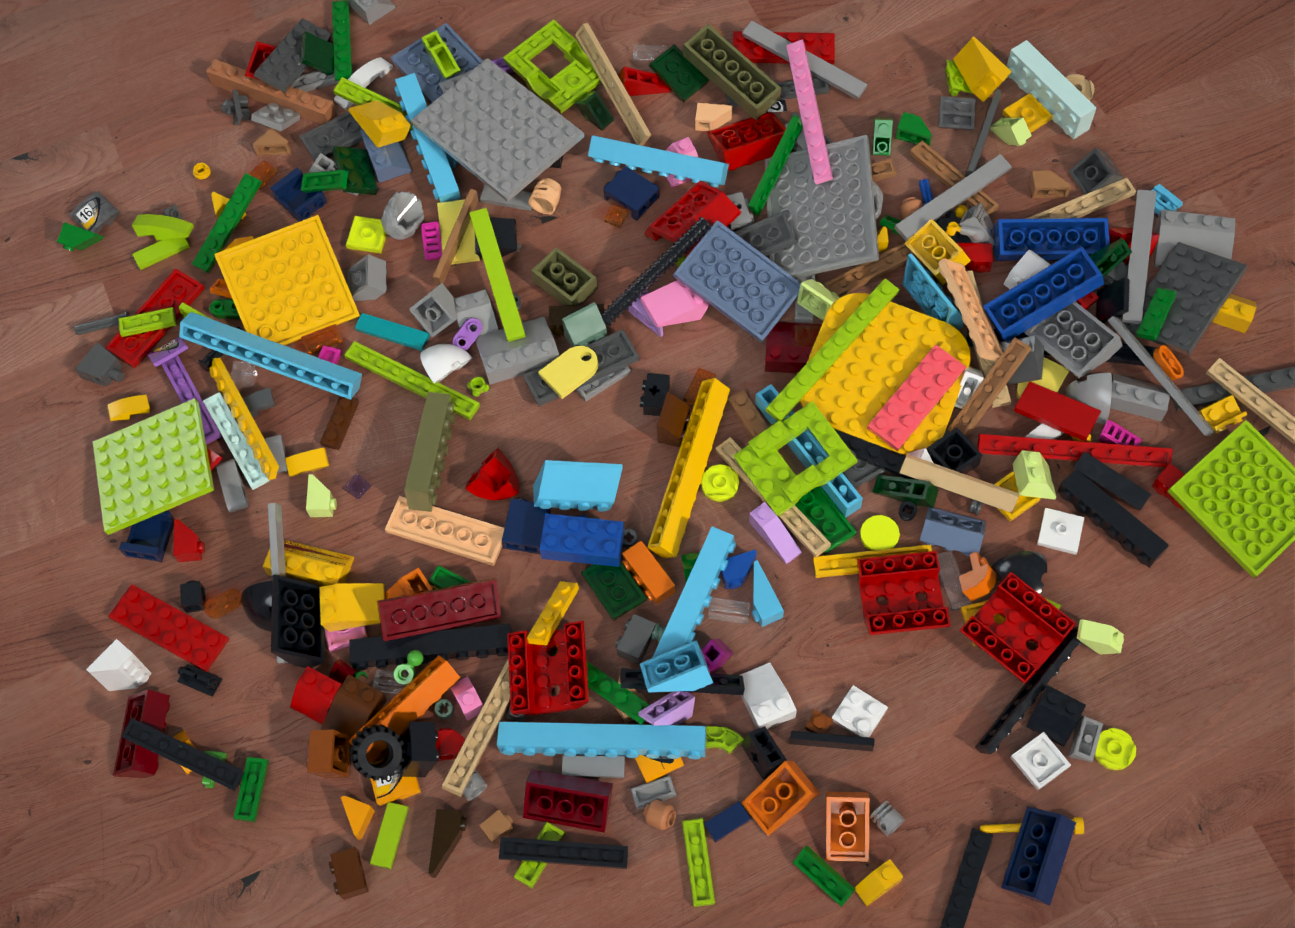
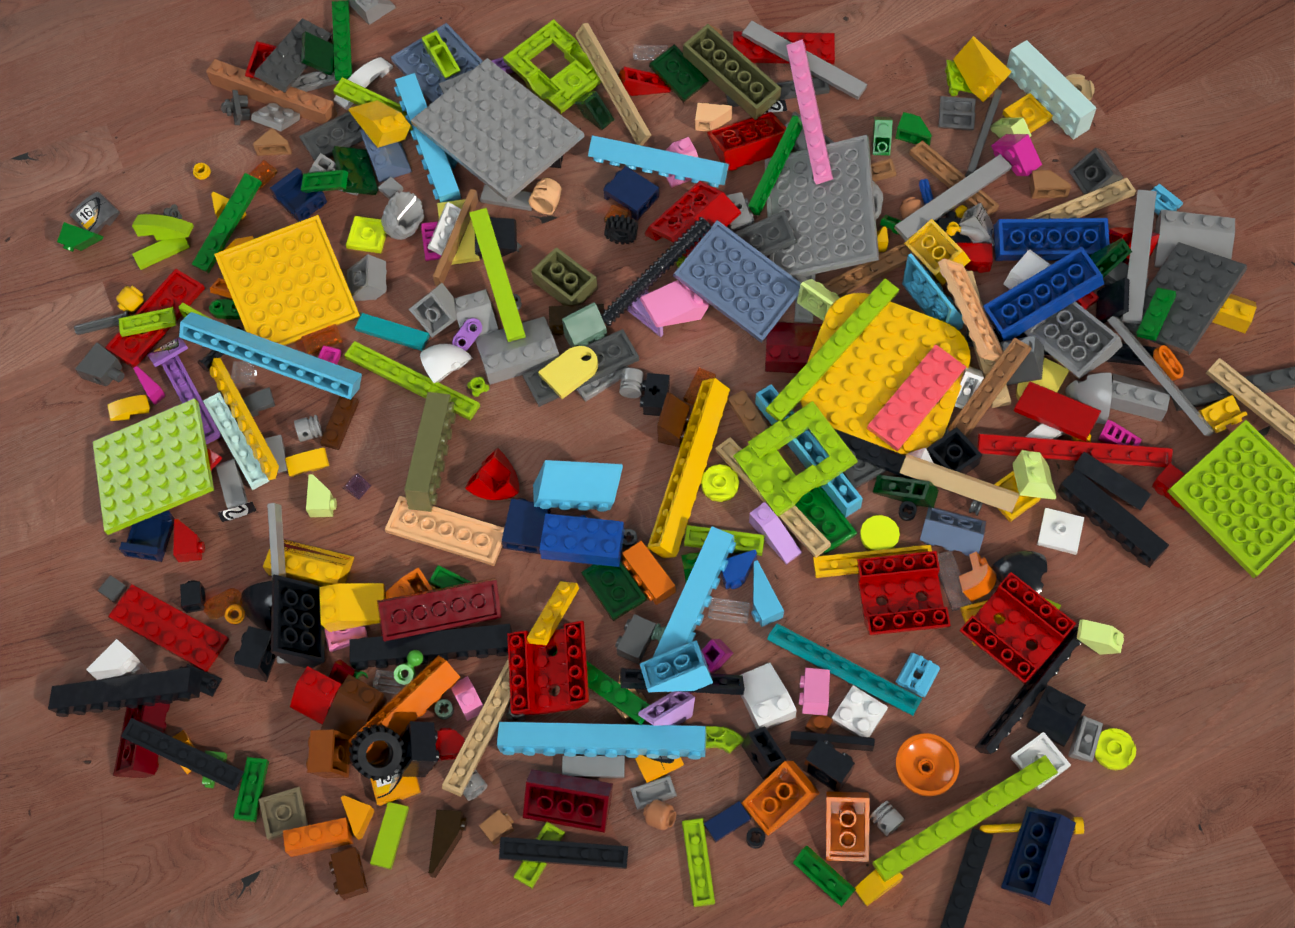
(112, 589): none -> dark grey tile
(125, 692): none -> black brick
(130, 299): none -> yellow head
(151, 388): none -> dark pink slope
(228, 614): none -> light orange plate
(237, 511): none -> sticker
(255, 654): none -> black brick
(283, 812): none -> dark tan plate
(308, 428): none -> light grey piece
(317, 837): none -> orange brick
(390, 187): none -> light grey tile
(444, 228): none -> white plate
(621, 229): none -> black tyre
(631, 383): none -> light grey piece
(745, 542): none -> lime plate
(749, 836): none -> black bush
(815, 692): none -> bright pink brick
(829, 765): none -> black brick
(845, 669): none -> teal plate
(921, 685): none -> medium azure piece
(932, 752): none -> orange dish
(964, 818): none -> lime plate
(1019, 152): none -> dark pink brick

